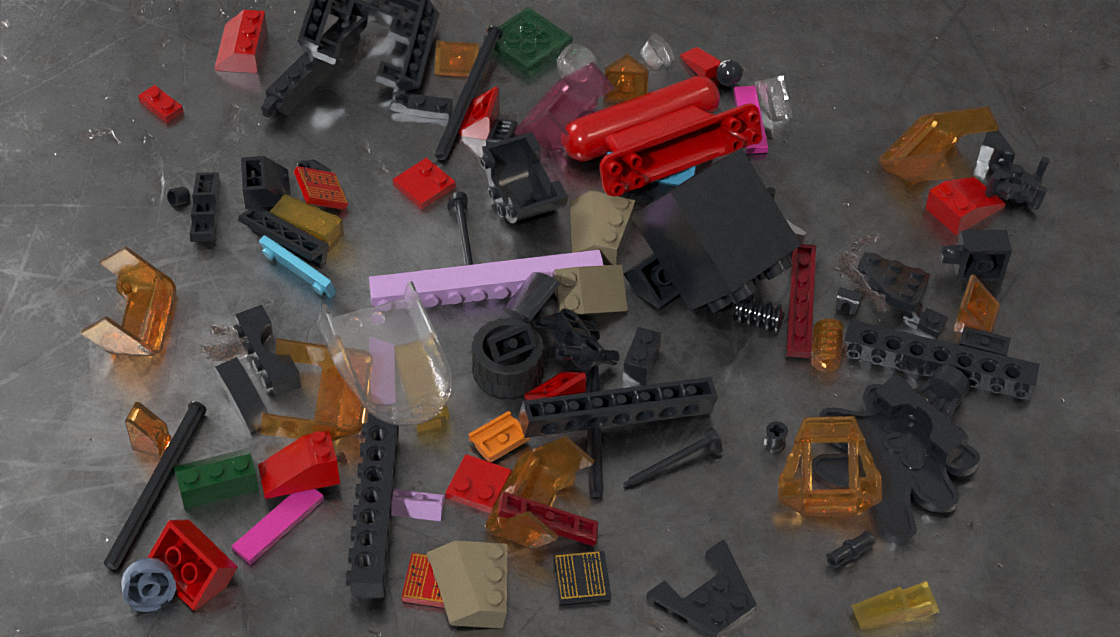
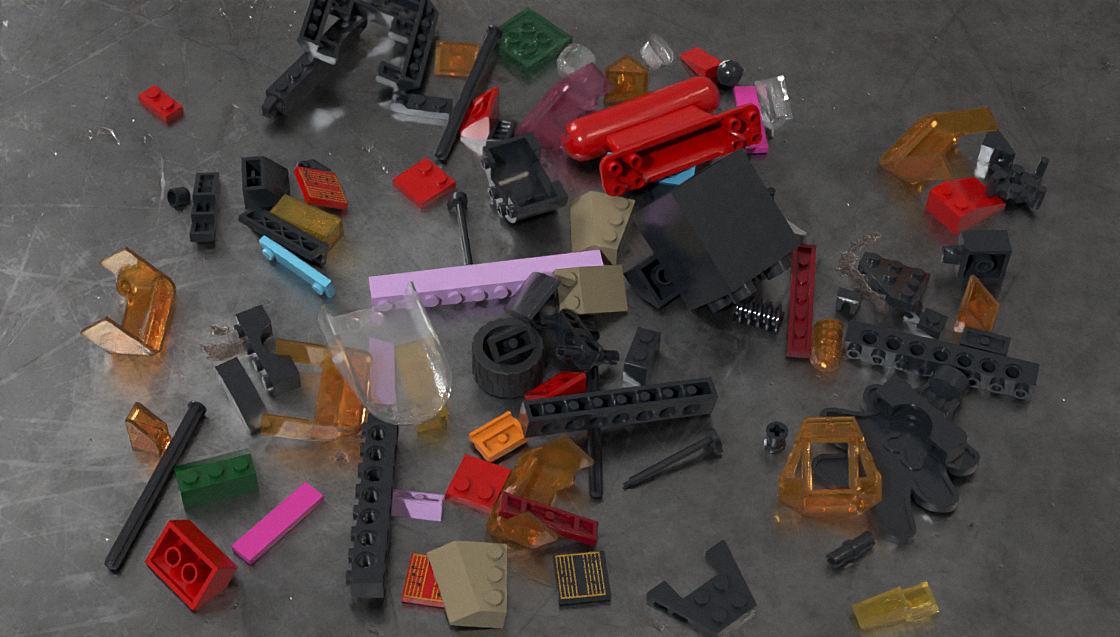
(147, 584): sand blue cylinder -> none
(242, 42): red slope -> none
(300, 466): red slope -> none

